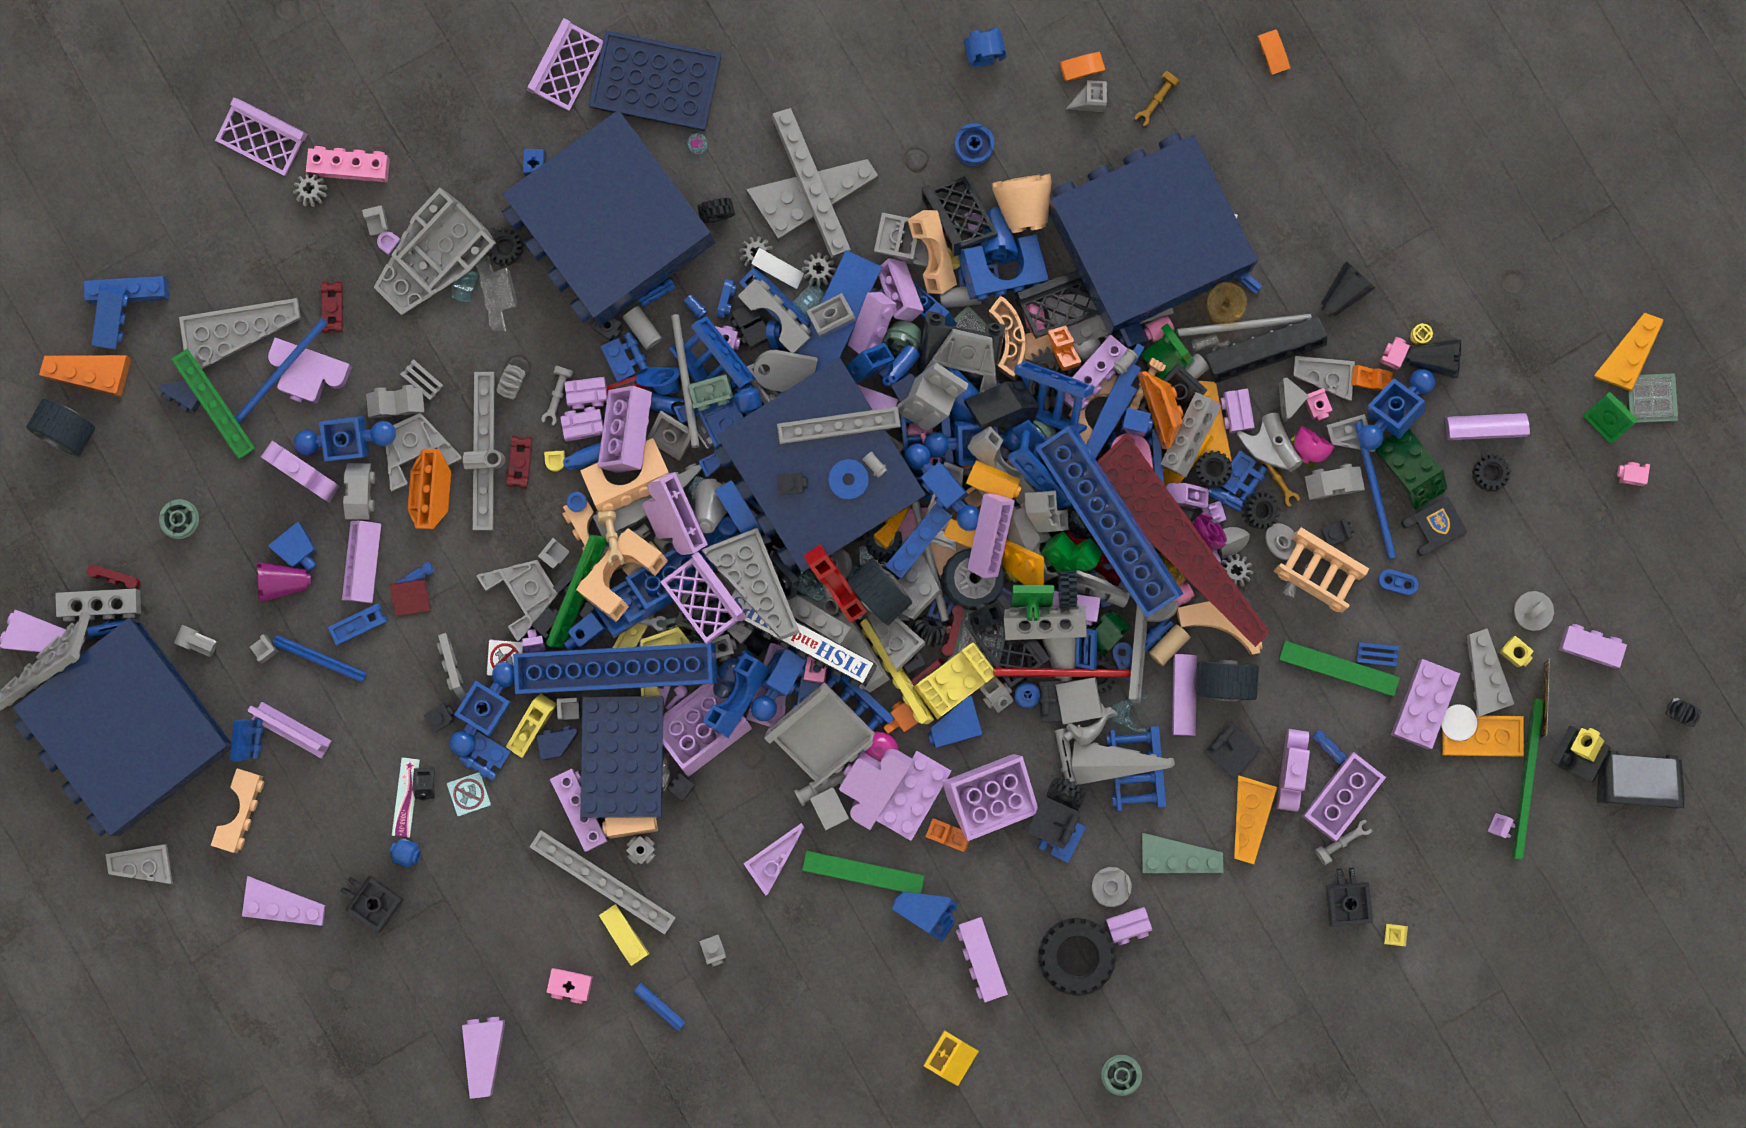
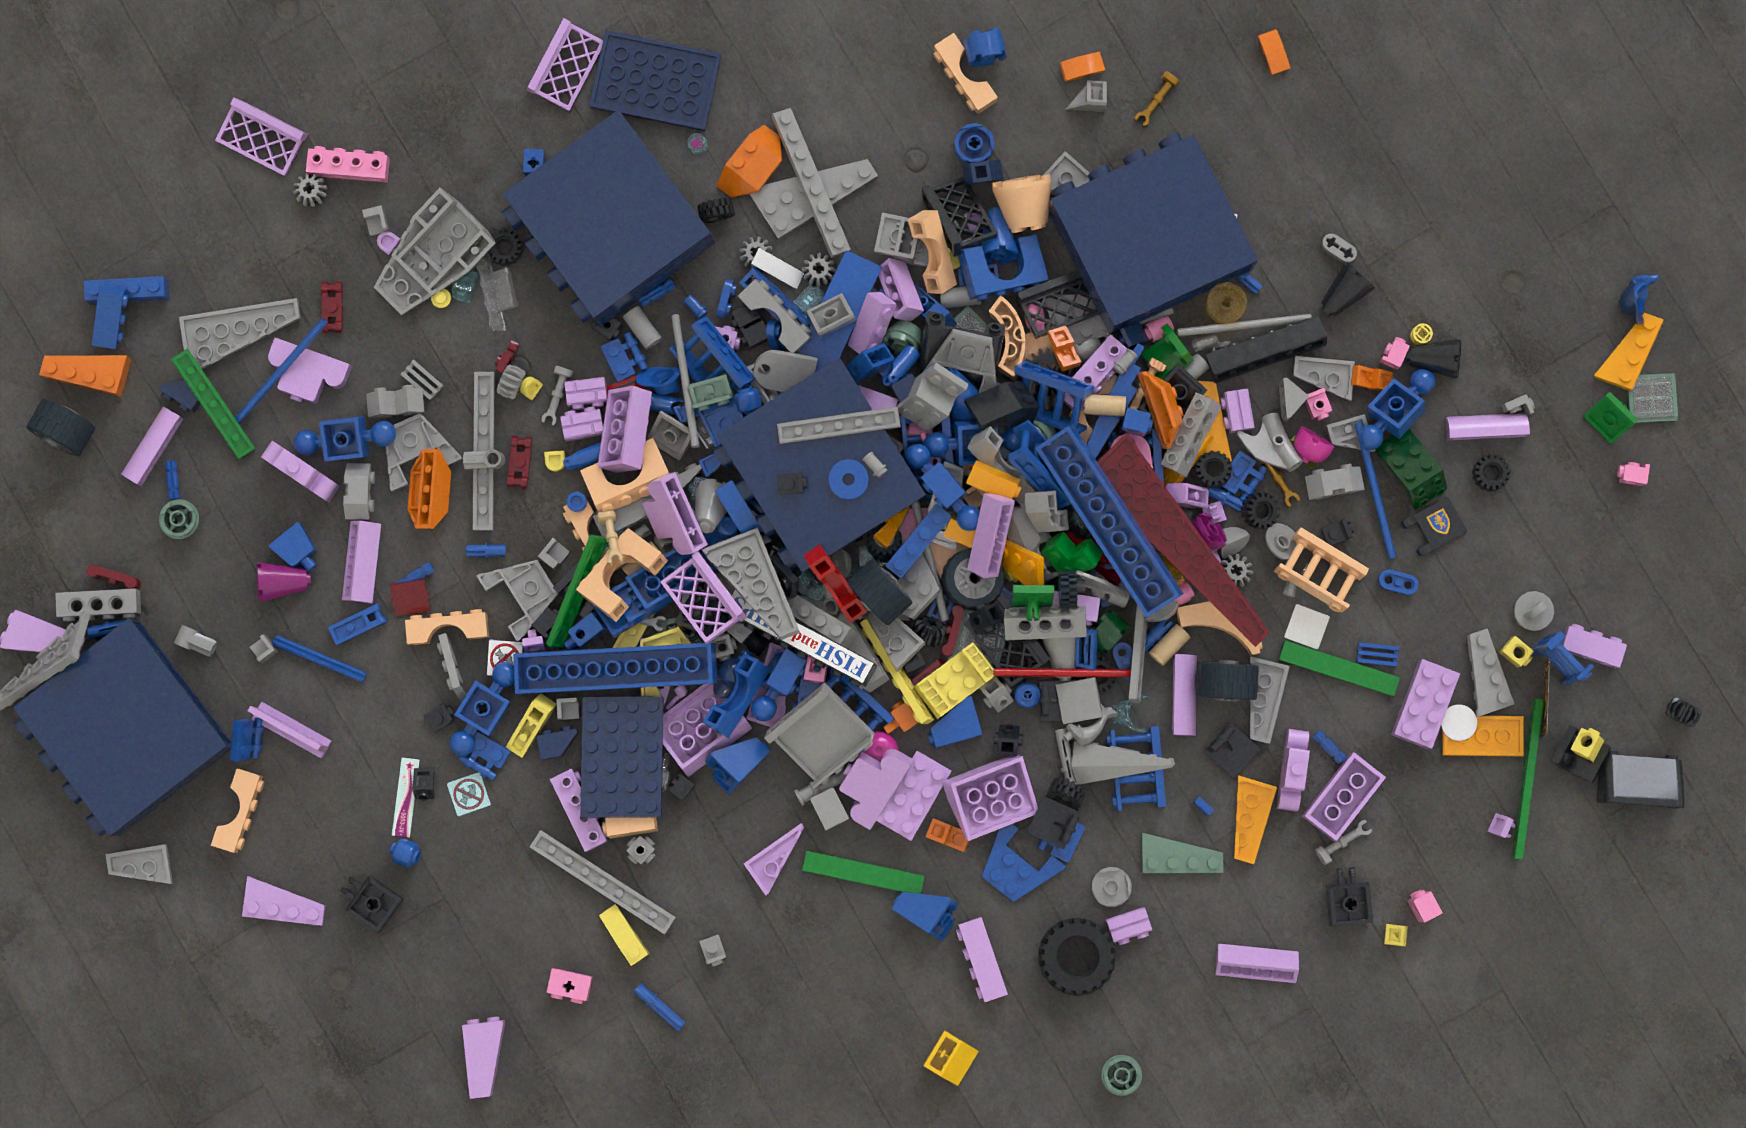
(152, 446): none -> lavender brick
(172, 480): none -> blue axle
(421, 630): none -> light nougat arch
(441, 298): none -> light yellow plate
(485, 550): none -> blue axle
(507, 358): none -> dark red plate
(530, 387): none -> light yellow tile
(736, 762): none -> blue slope
(751, 163): none -> orange wedge
(978, 94): none -> light nougat arch
(983, 172): none -> dark blue slope
(1008, 740): none -> black brick
(1013, 874): none -> blue wing
(1066, 170): none -> light grey tile
(1105, 405): none -> tan pin
(1203, 806): none -> blue tile
(1257, 963): none -> lavender brick
(1270, 690): none -> light grey wing
(1307, 626): none -> white sticker
(1342, 244): none -> light grey beam
(1424, 905): none -> bright pink brick
(1515, 405): none -> light grey bracket
(1566, 663): none -> blue fence
(1635, 295): none -> hair

